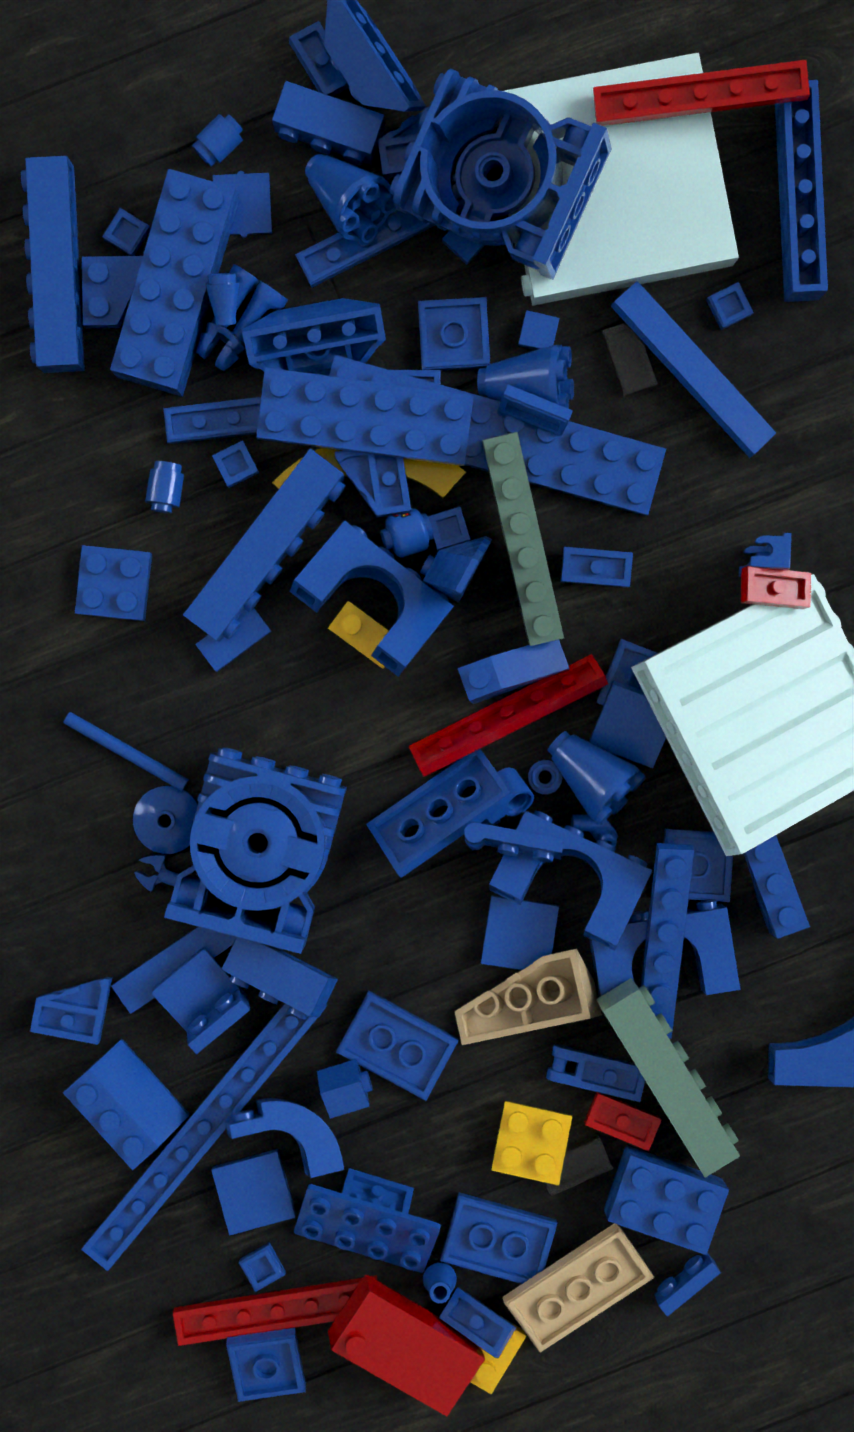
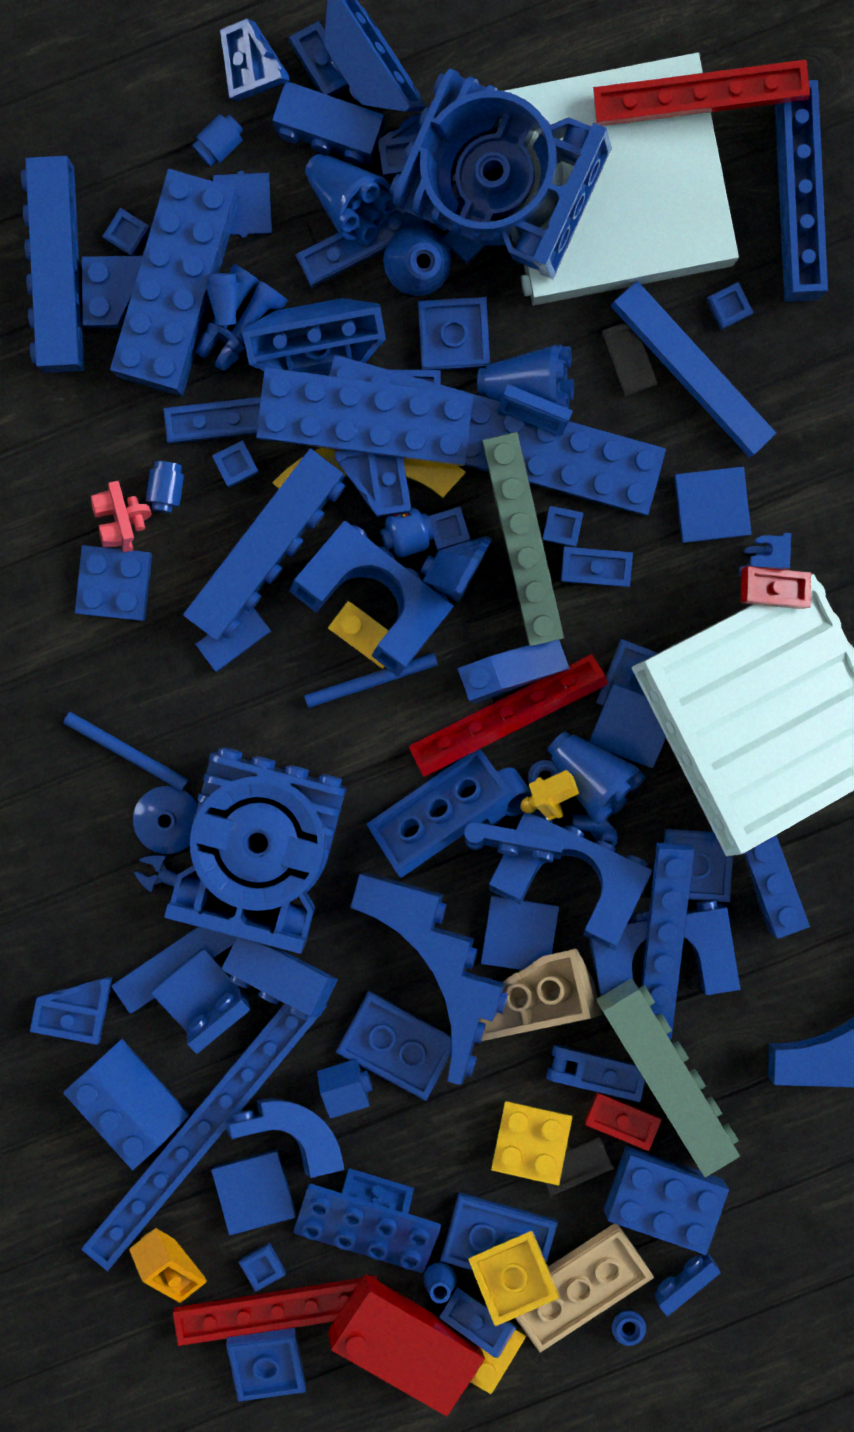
(119, 532): none -> coral hips
(166, 1266): none -> light orange slope
(249, 61): none -> blue wing
(368, 681): none -> blue bar
(401, 262): none -> blue cone
(467, 996): none -> blue arch
(514, 1278): none -> yellow plate
(538, 330): blue tile -> none
(549, 793): none -> yellow piece
(562, 526): none -> blue plate
(628, 1337): none -> blue plate
(712, 505): none -> blue tile

